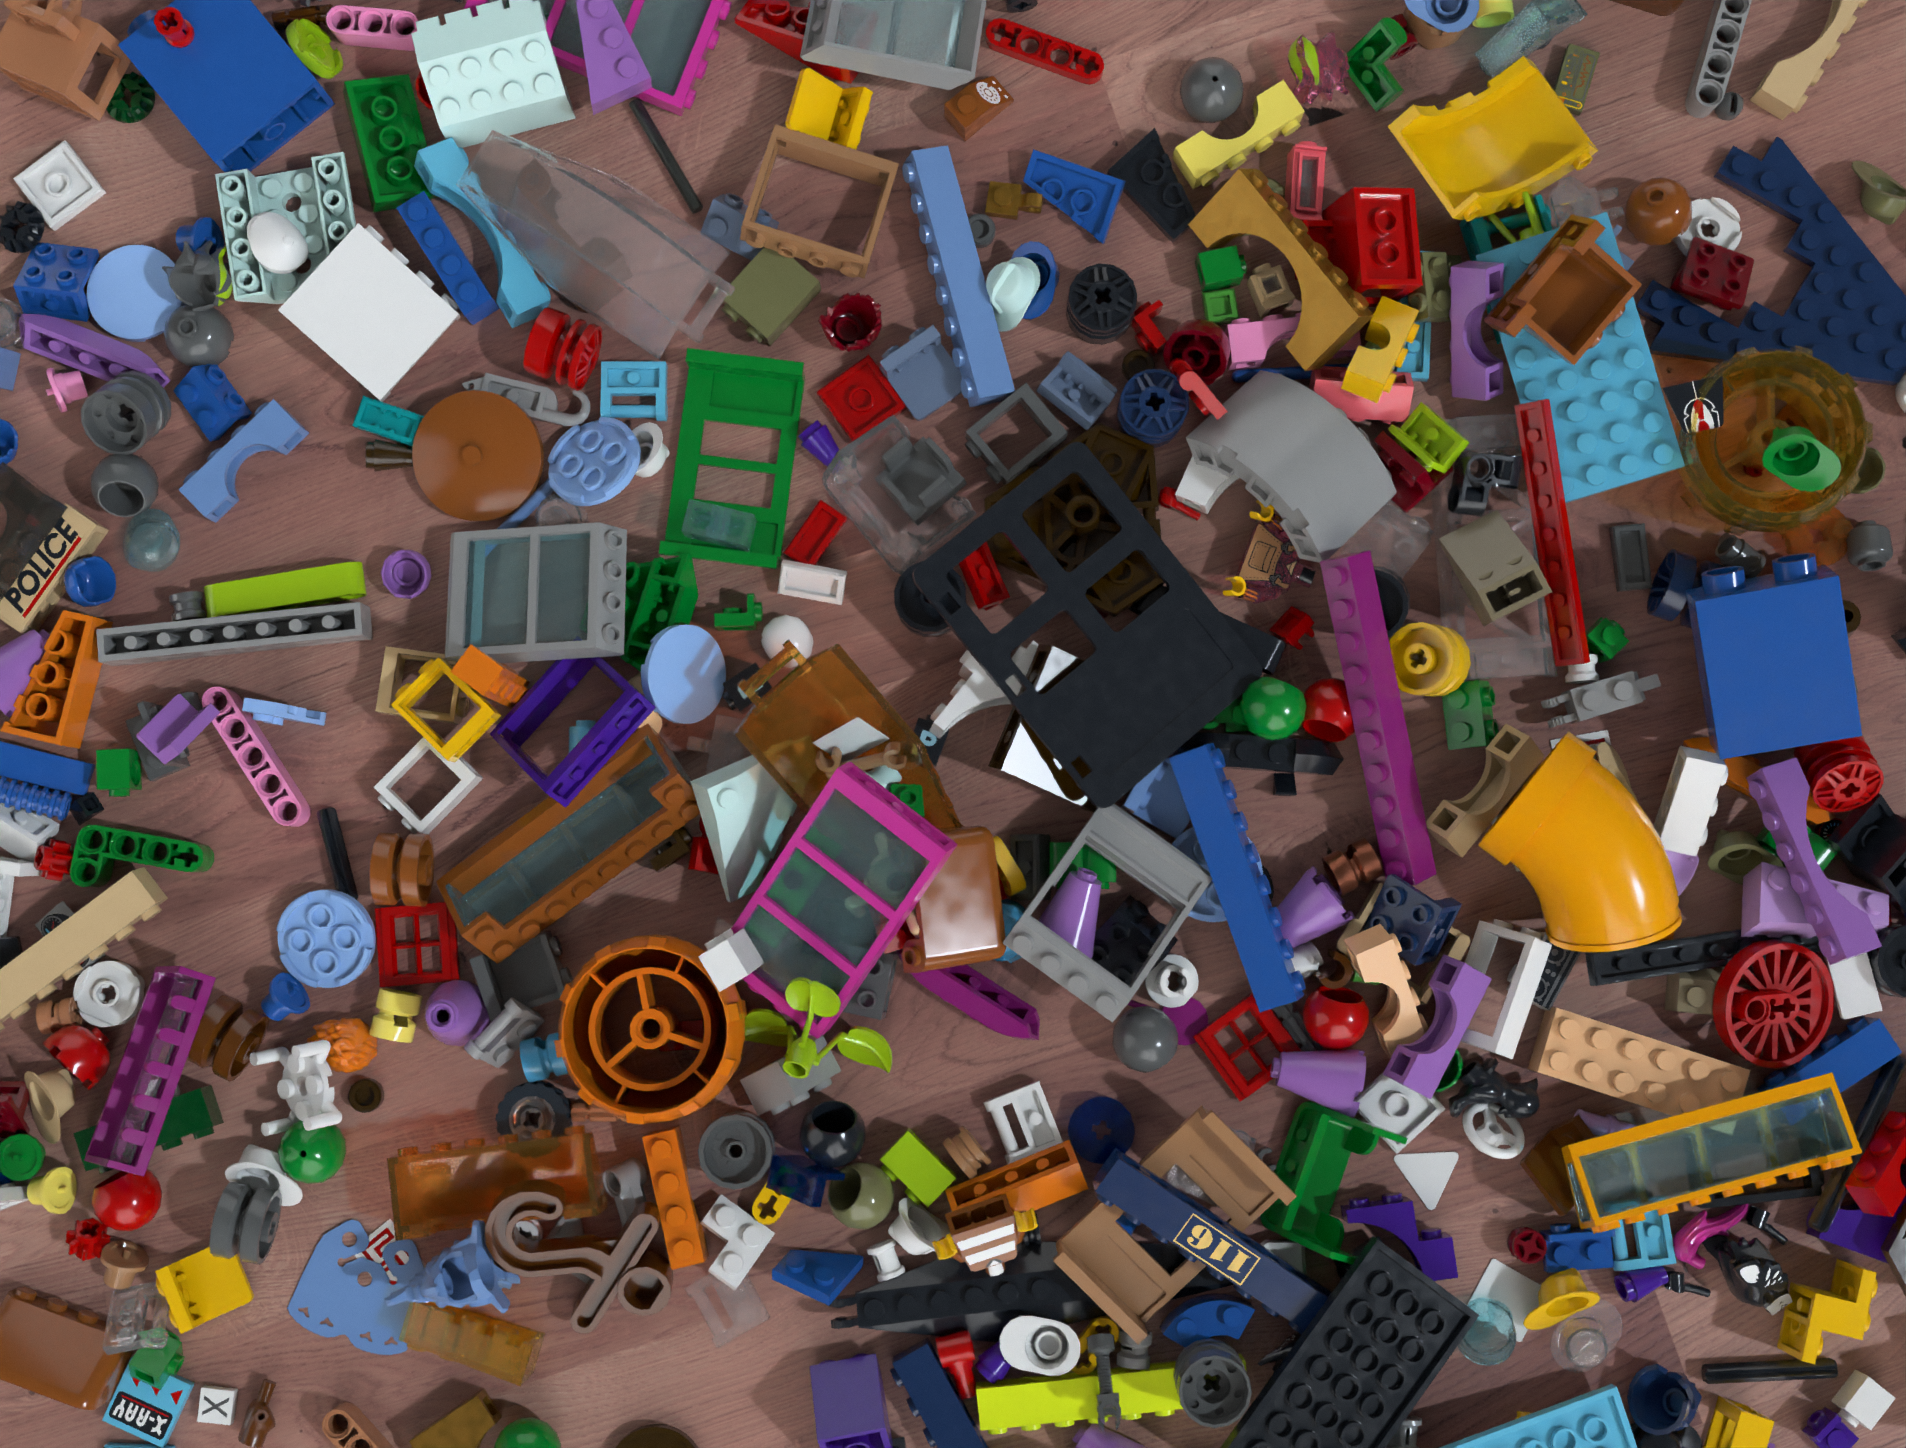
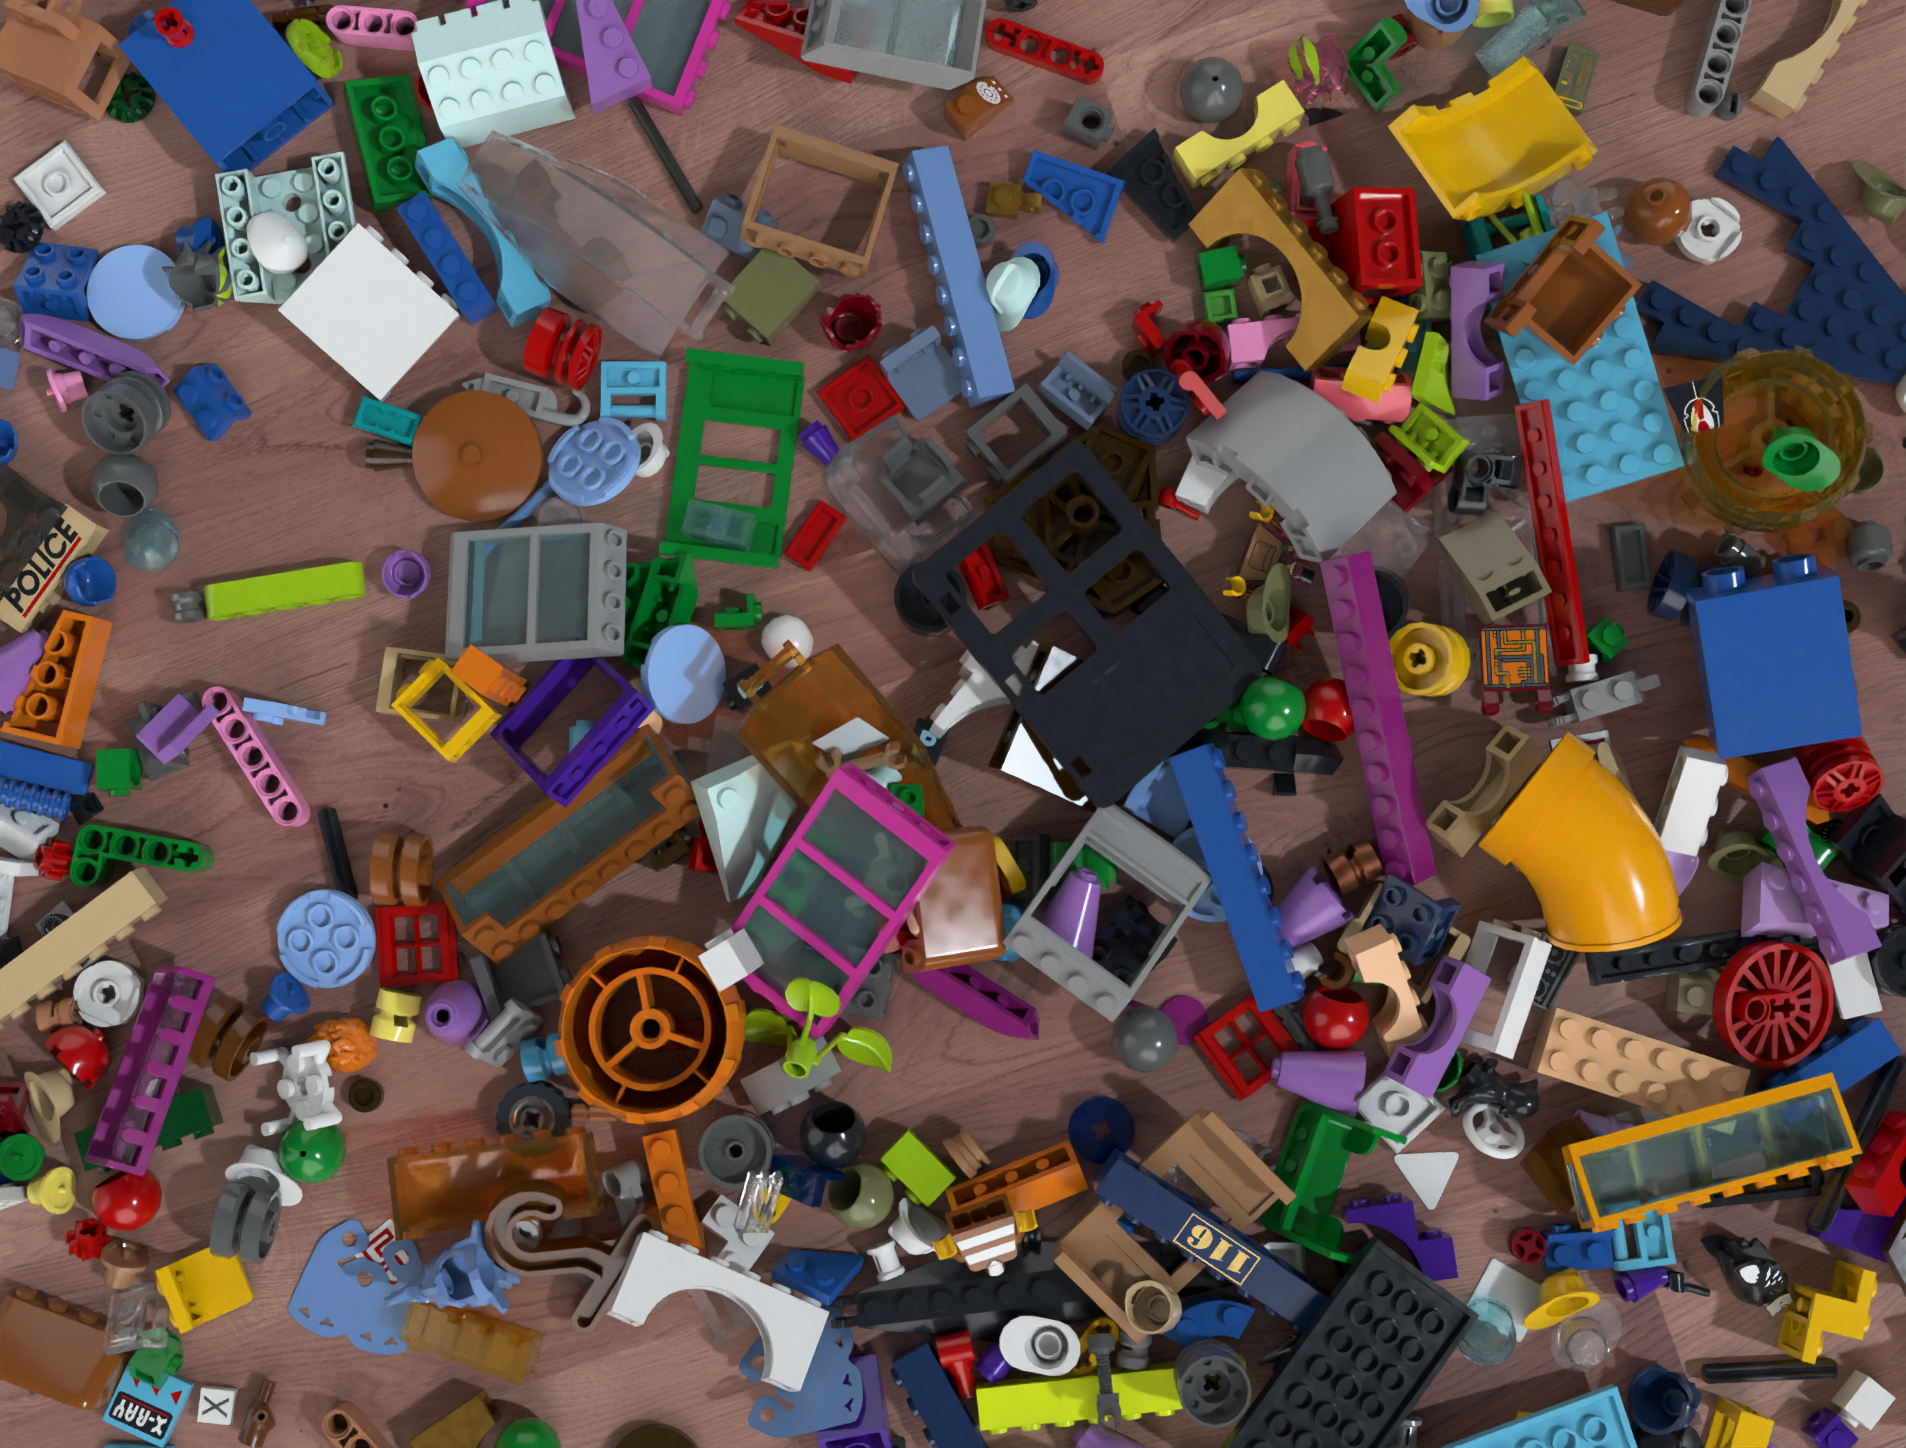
(198, 336): dark grey cylinder -> none
(213, 485): medium blue arch -> none
(234, 634): light grey brick -> none
(467, 774): white window -> none
(759, 1181): none -> clear tile
(786, 1324): none -> white arch
(812, 582): white tile -> none
(822, 1395): none -> medium blue piece
(827, 109): yellow bracket -> none
(1034, 1119): white plate -> none
(1087, 110): none -> dark grey brick
(1105, 321): black wheel -> none
(1154, 1309): none -> tan helmet
(1157, 981): white piece -> none
(1269, 605): none -> olive piece
(1316, 183): none -> dark grey piece
(1433, 375): none -> lime plate
(1470, 715): green bracket -> none
(1514, 661): none -> flag
(1699, 1229): dark pink piece -> none
(1714, 274): dark red bracket -> none
(1759, 1218): black hand -> none

